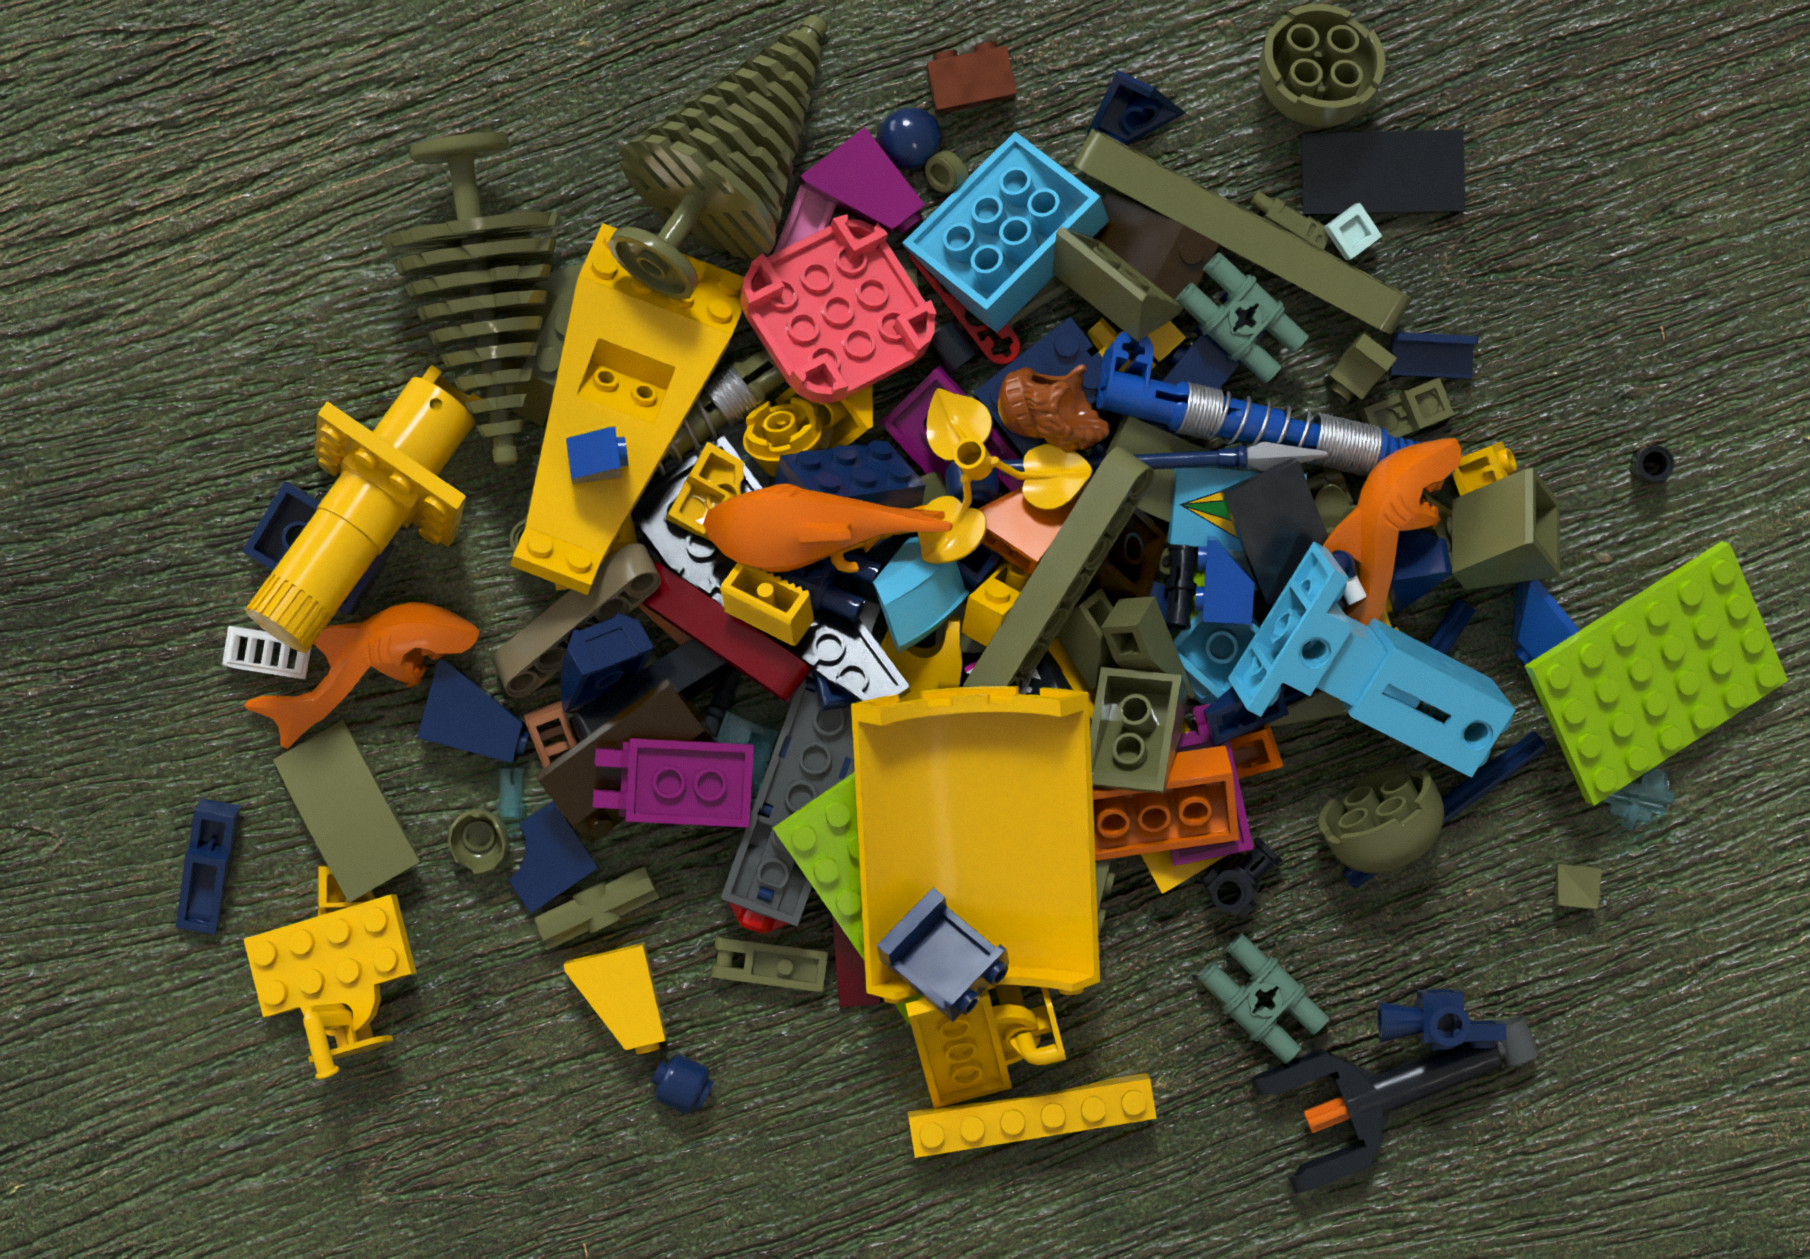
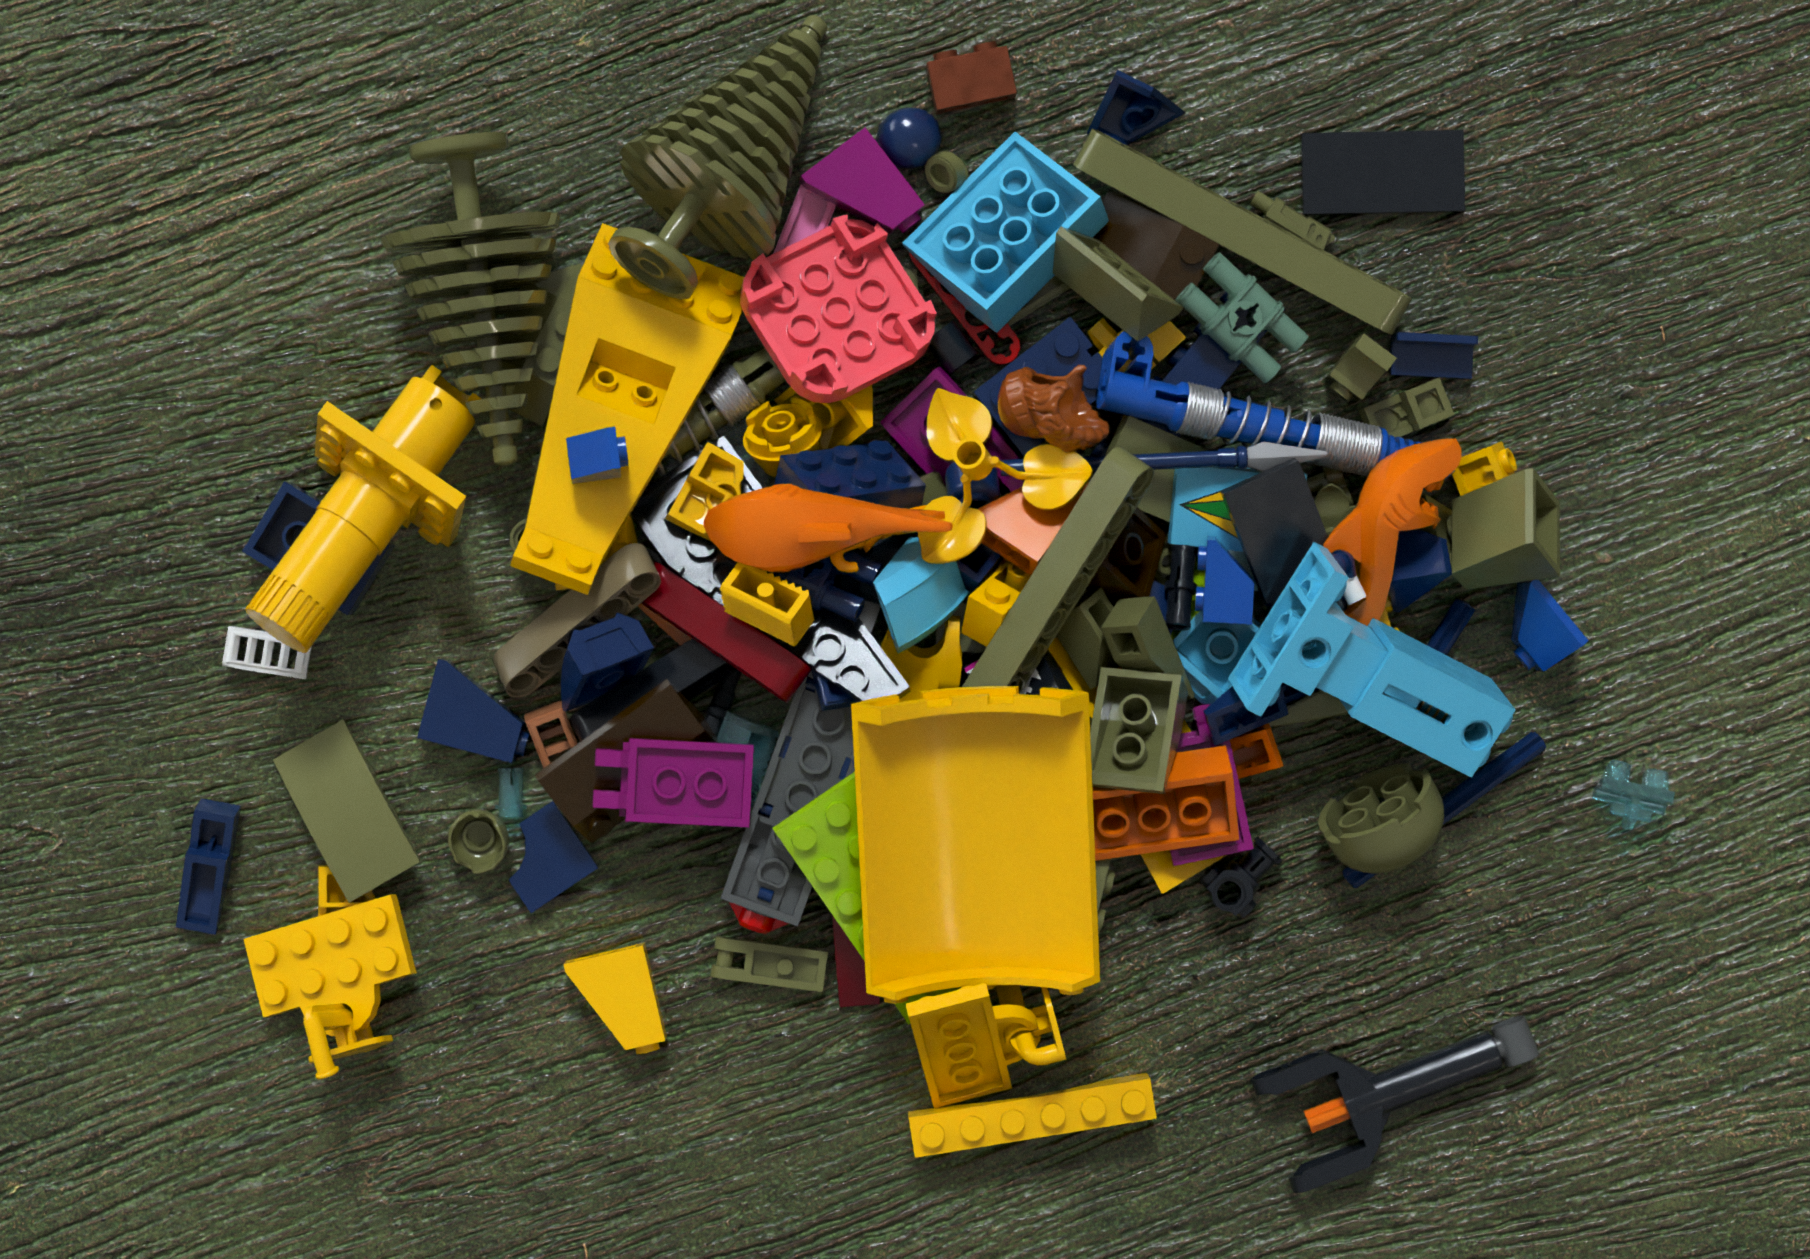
(387, 642): orange piece -> none
(597, 907): olive piece -> none
(682, 1084): dark blue head -> none
(942, 956): panel -> none
(1285, 996): sand green pin -> none
(1321, 65): olive cylinder -> none
(1352, 231): light aqua tile -> none
(1437, 1020): dark blue brick -> none
(1577, 886): olive slope -> none
(1657, 673): lime plate -> none
(1666, 460): black beam -> none

